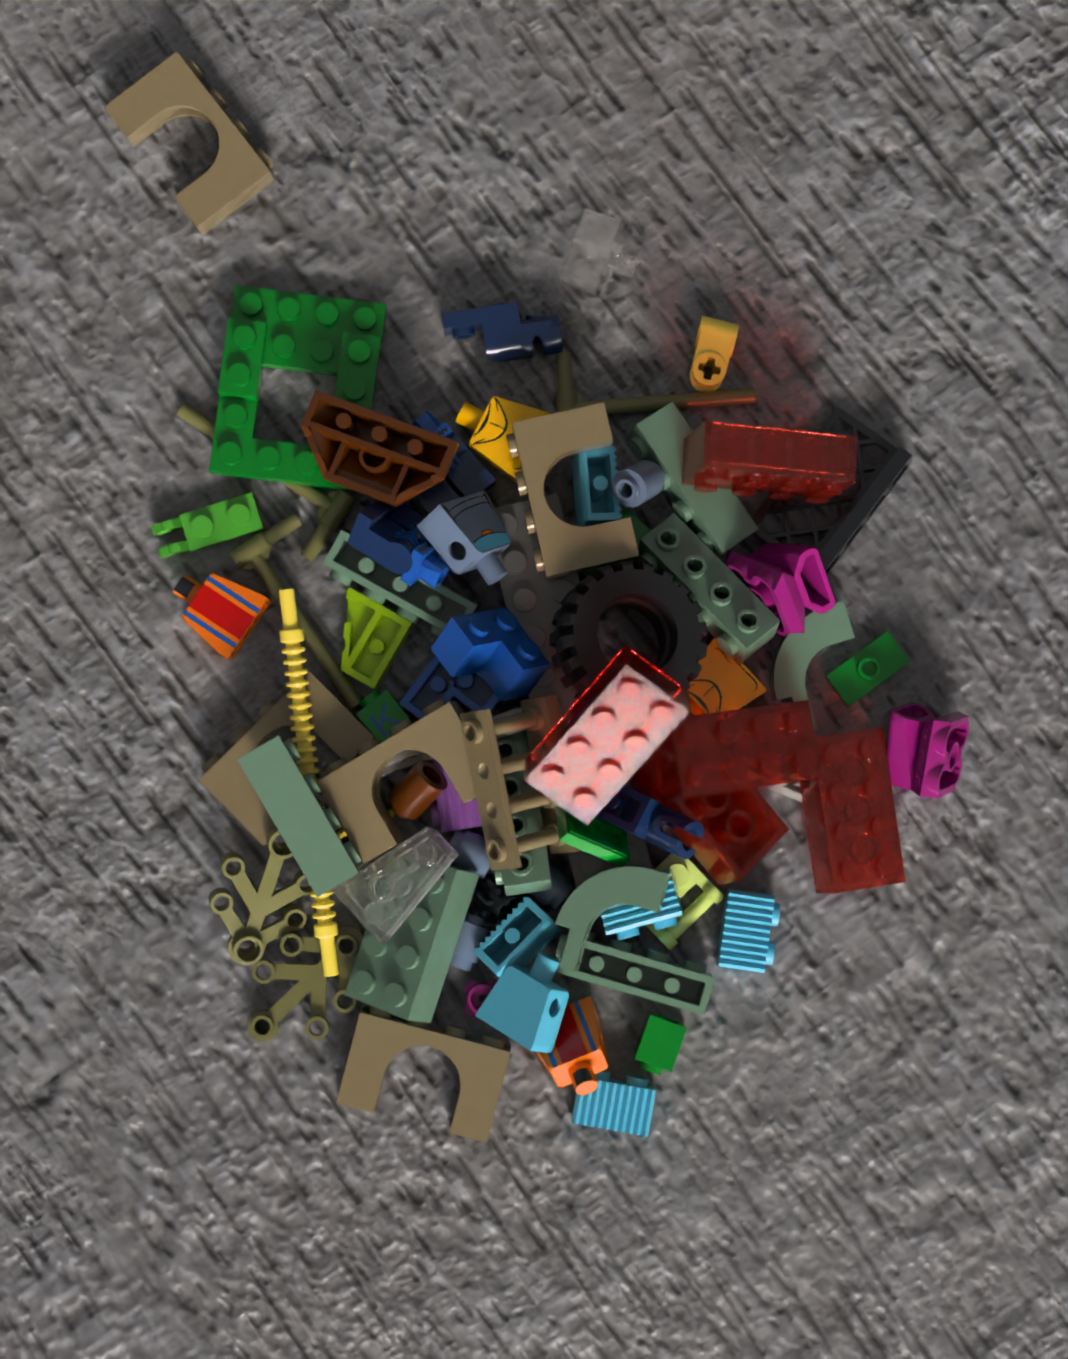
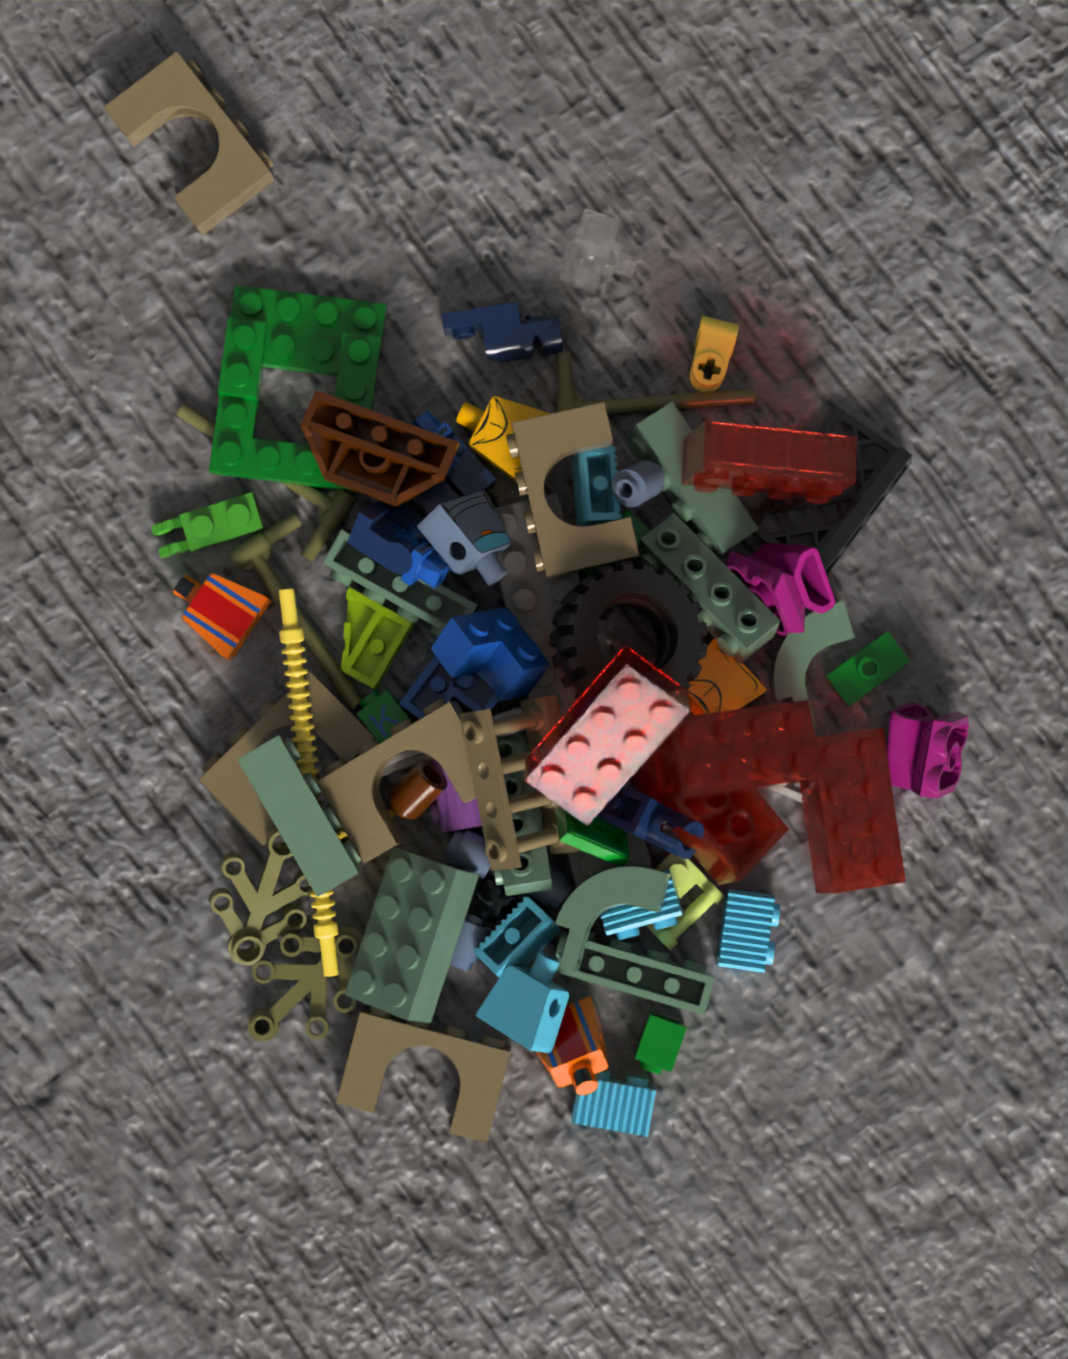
(396, 882): clear wing -> none
(474, 990): magenta plate -> none

